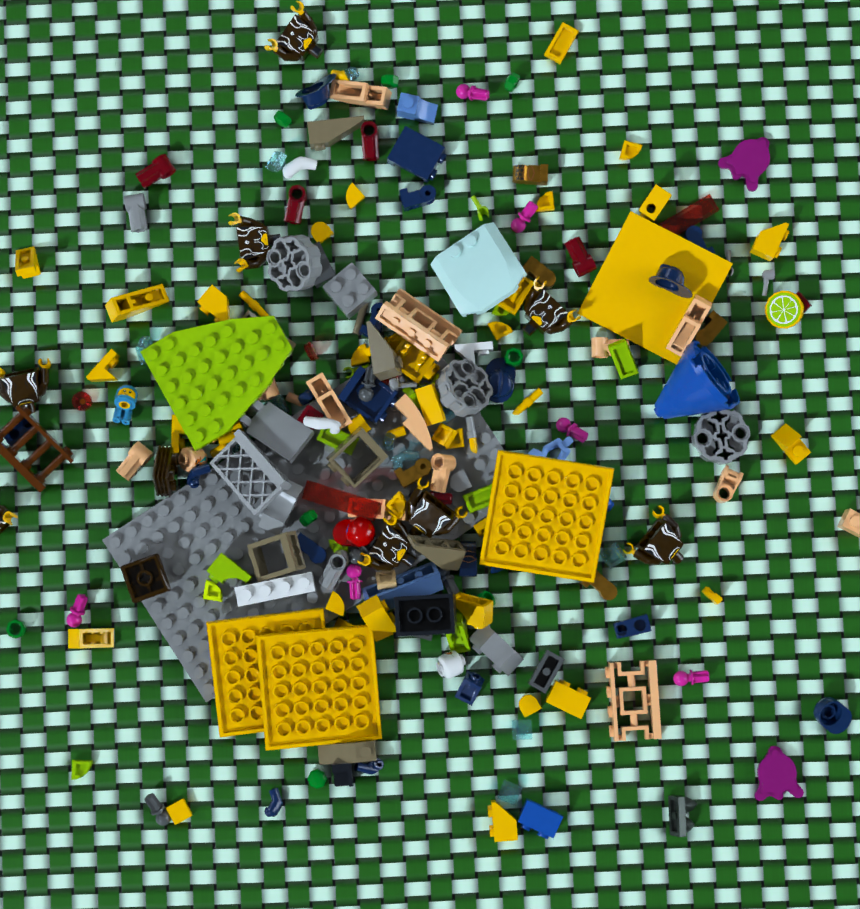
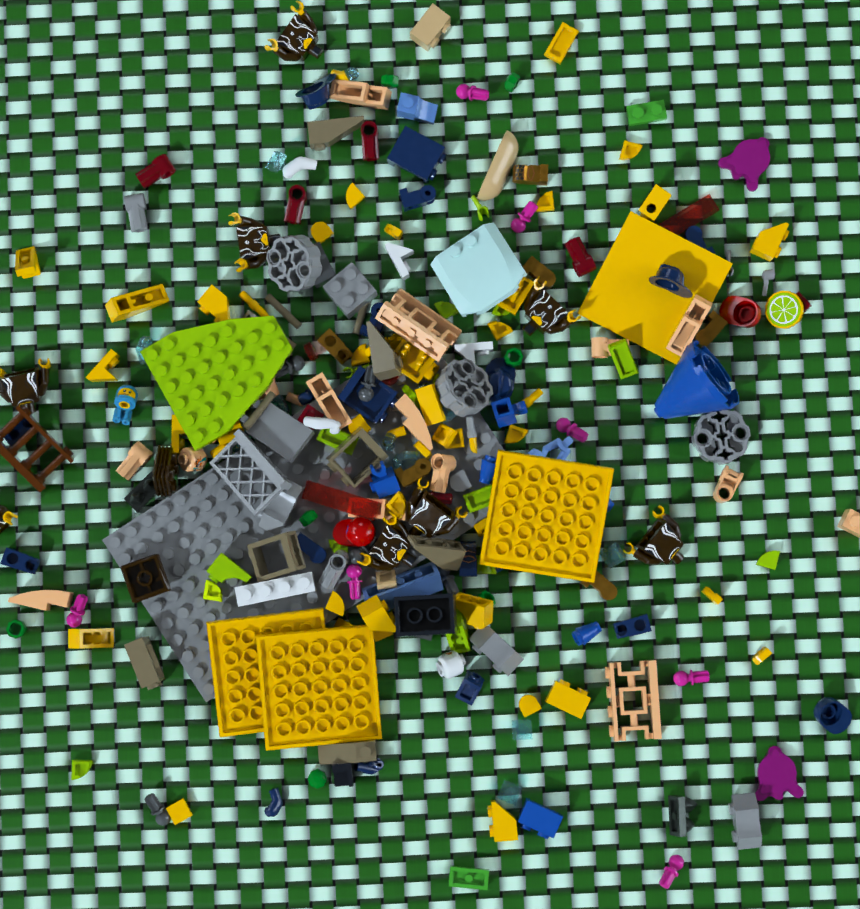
(20, 561): none -> dark blue leg
(43, 599): none -> light nougat slope
(82, 401): clear red tile -> none
(141, 493): none -> pearl dark grey tile
(145, 663): none -> dark tan window
(195, 473): dark blue arm -> none
(259, 410): none -> dark tan piece
(282, 119): green tile -> none
(283, 311): none -> dark tan piece
(296, 363): none -> dark grey axle
(335, 346): none -> pearl gold leg
(383, 481): none -> blue brick
(393, 231): none -> yellow tile
(396, 385): light grey hand -> none
(397, 254): none -> white slope
(423, 450): none -> yellow tile
(430, 27): none -> tan brick
(446, 309): none -> lime tile
(468, 877): none -> bright green plate
(482, 569): none -> lime tile
(487, 469): none -> blue cone
(499, 168): none -> tan brick
(505, 411): none -> blue brick
(515, 434): none -> yellow tile
(545, 671): dark grey brick -> none
(585, 633): none -> blue cone
(646, 112): none -> bright green plate
(676, 863): none -> dark pink axle
(740, 311): none -> red cap
(745, 821): none -> light grey brick
(761, 655): none -> yellow tile
(769, 560): none -> lime tile
(791, 444): yellow slope -> none

